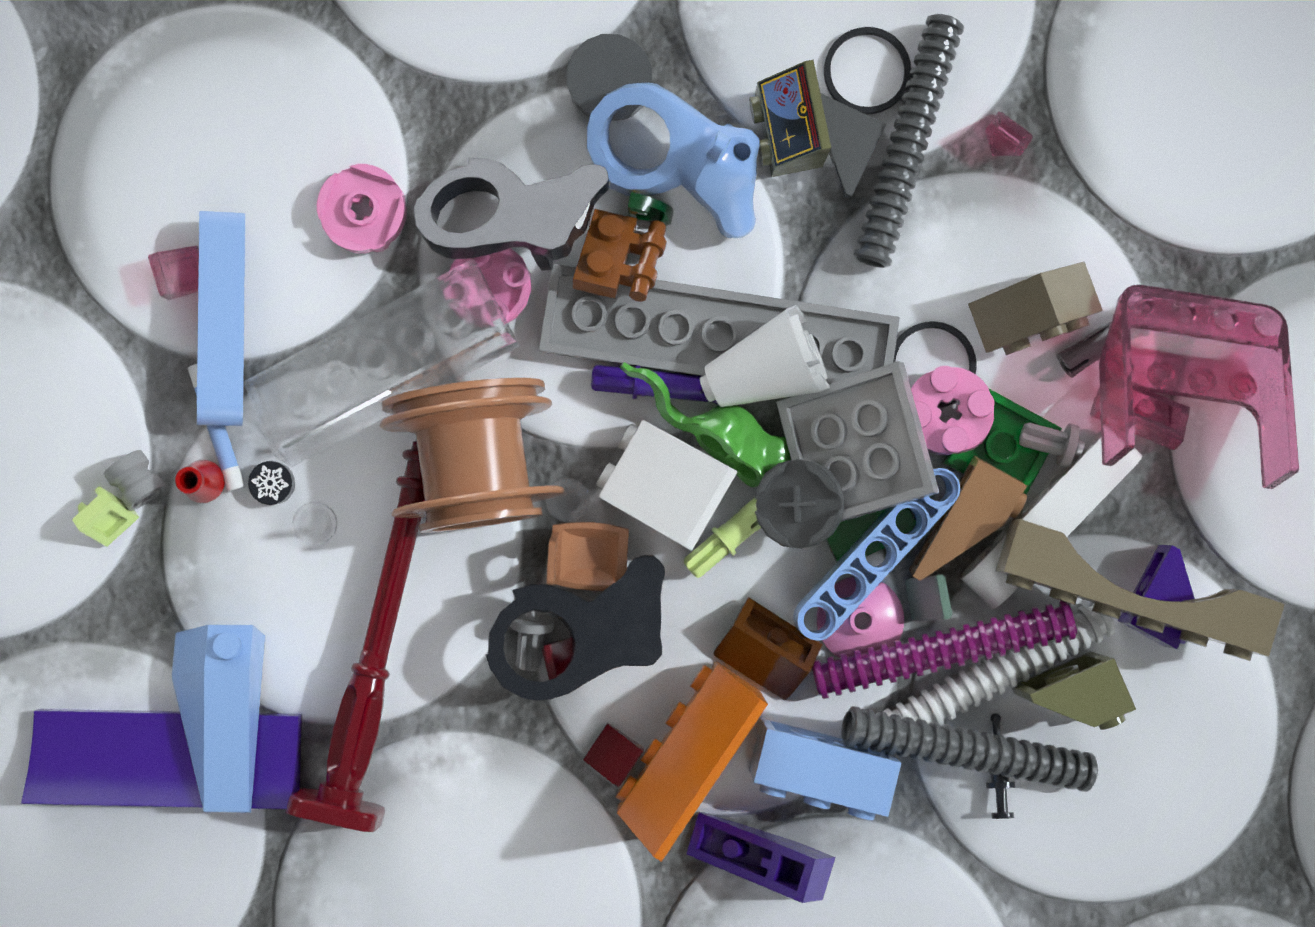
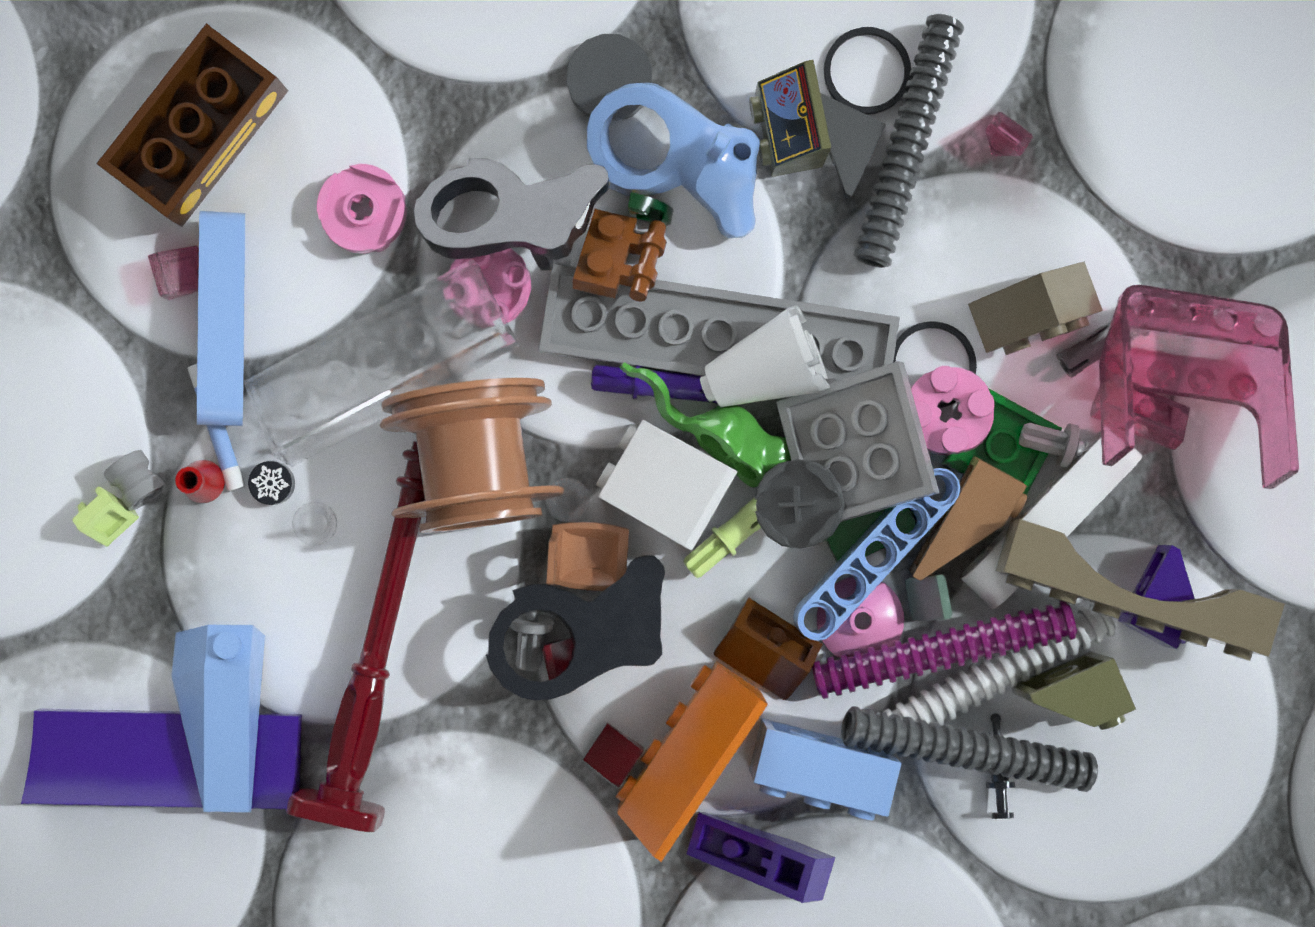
(193, 125): none -> reddish brown brick

